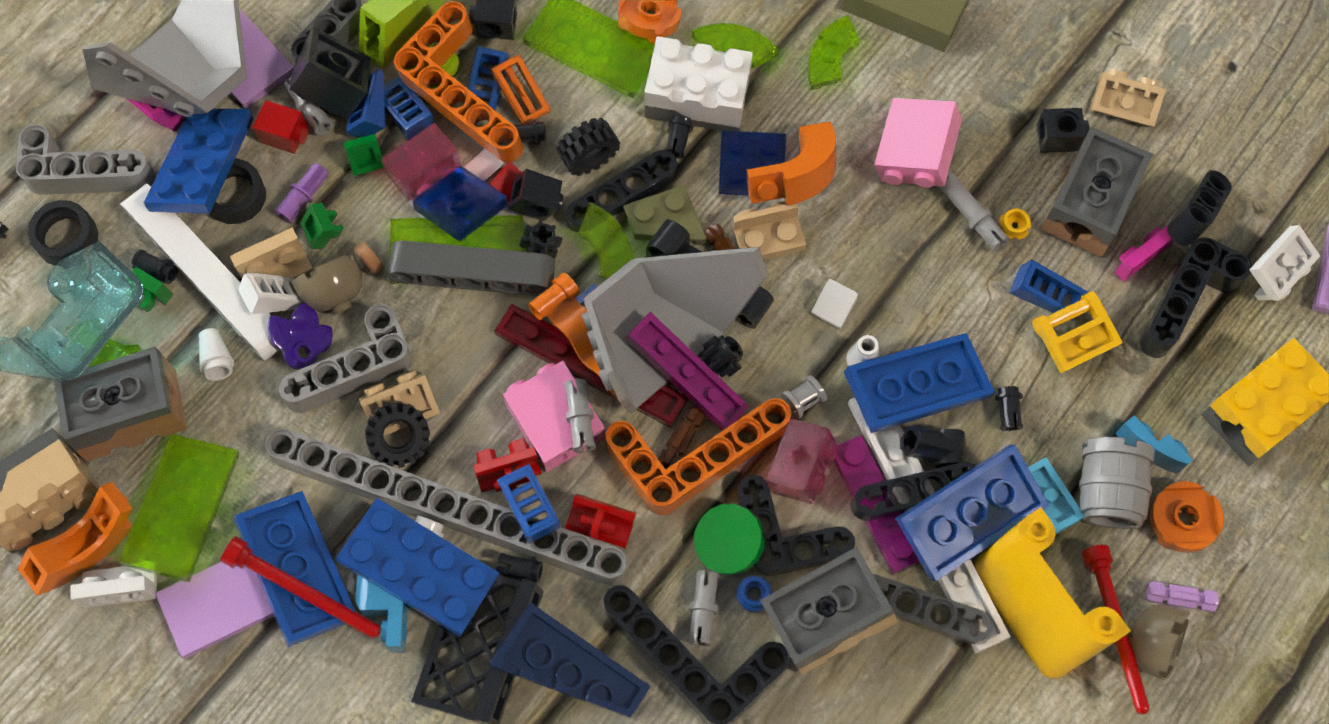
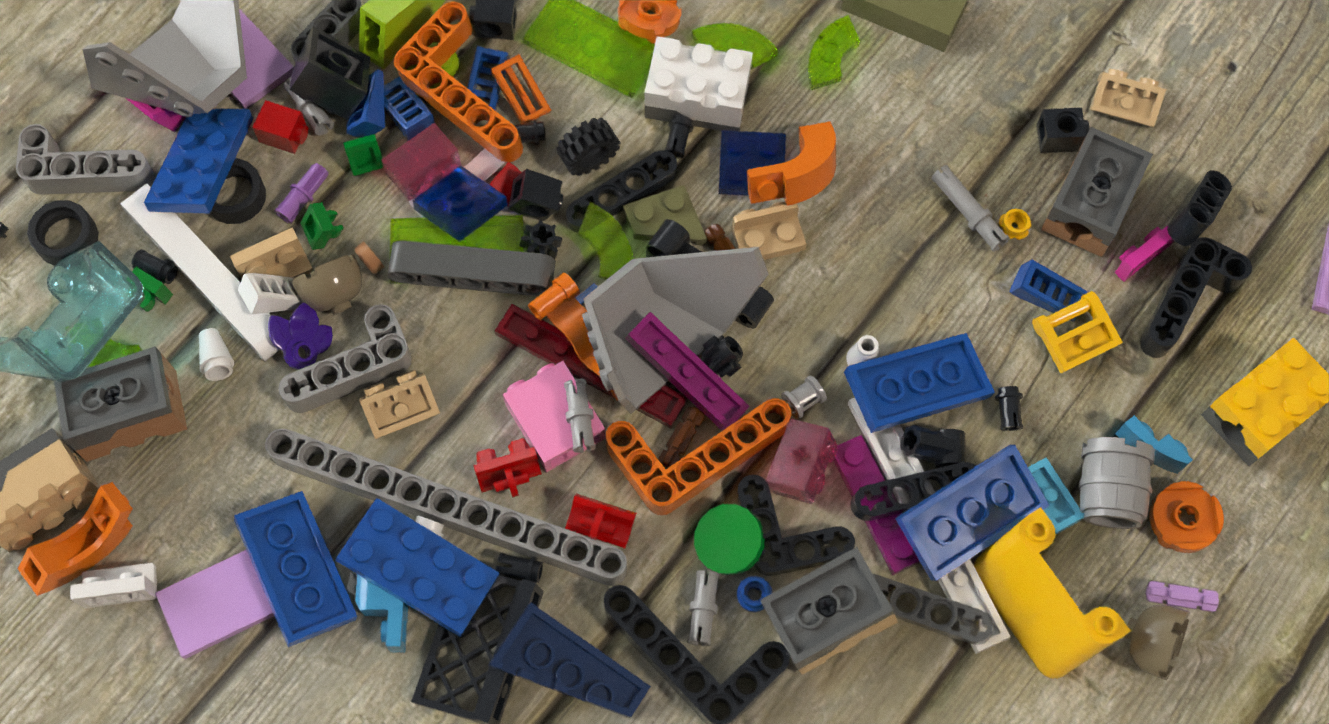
(179, 508): clear neon green tile -> none
(240, 555): red piece -> none
(397, 455): black tyre -> none
(541, 527): blue slope -> none
(834, 303): white slope -> none
(918, 142): bright pink brick -> none
(1099, 560): red piece -> none
(1284, 264): white bracket -> none

